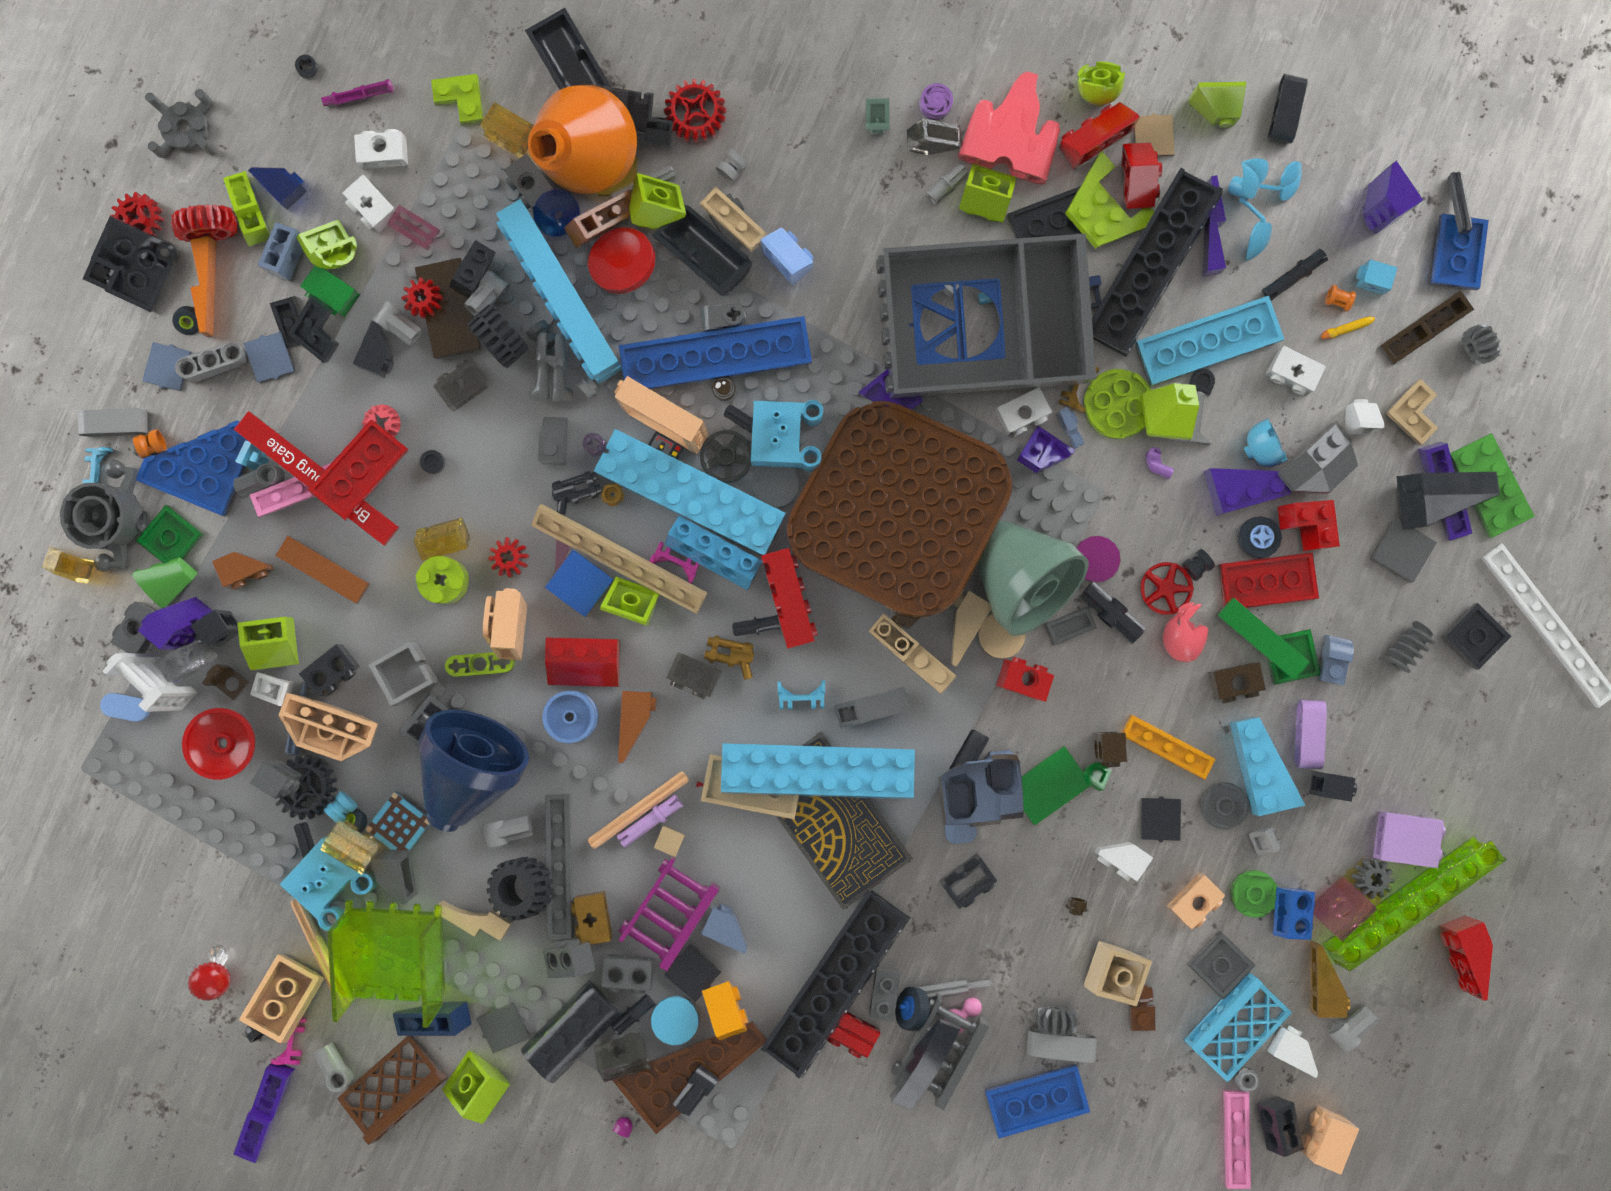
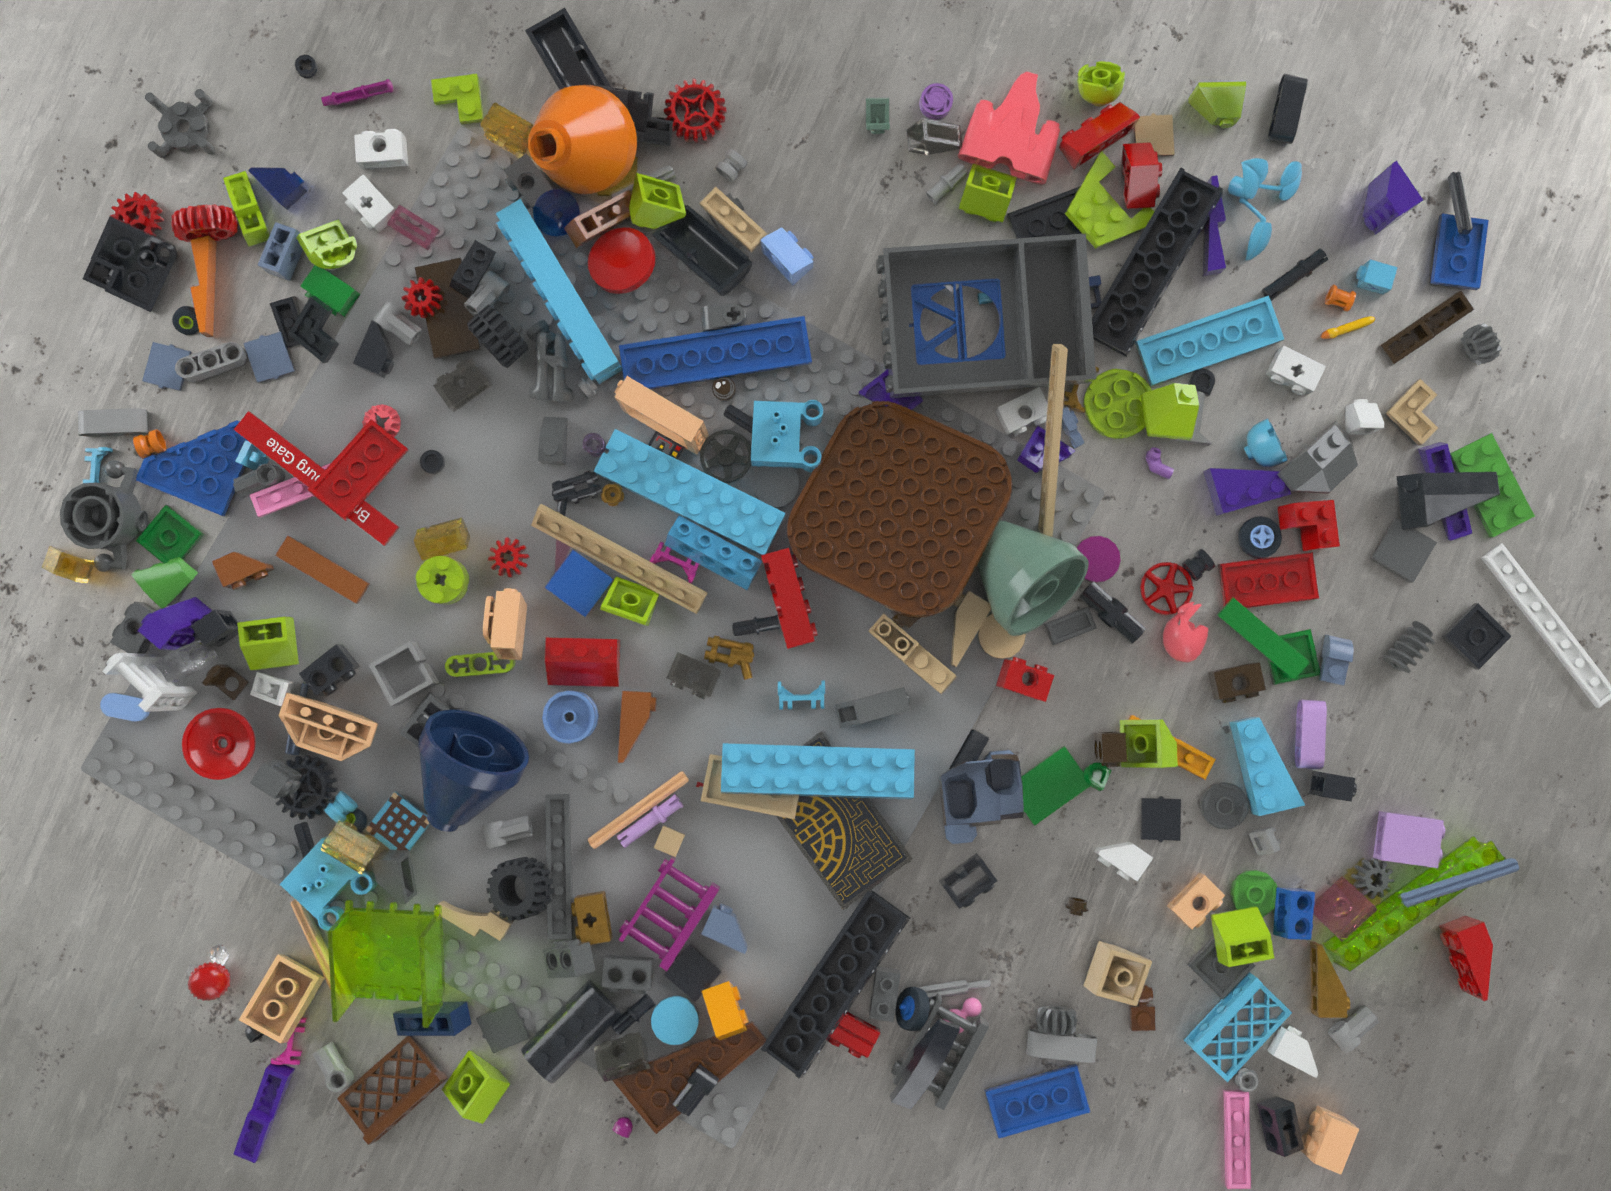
(1052, 439): none -> tan tile
(1149, 744): none -> lime slope
(1241, 937): none -> lime slope
(1459, 882): none -> sand blue axle

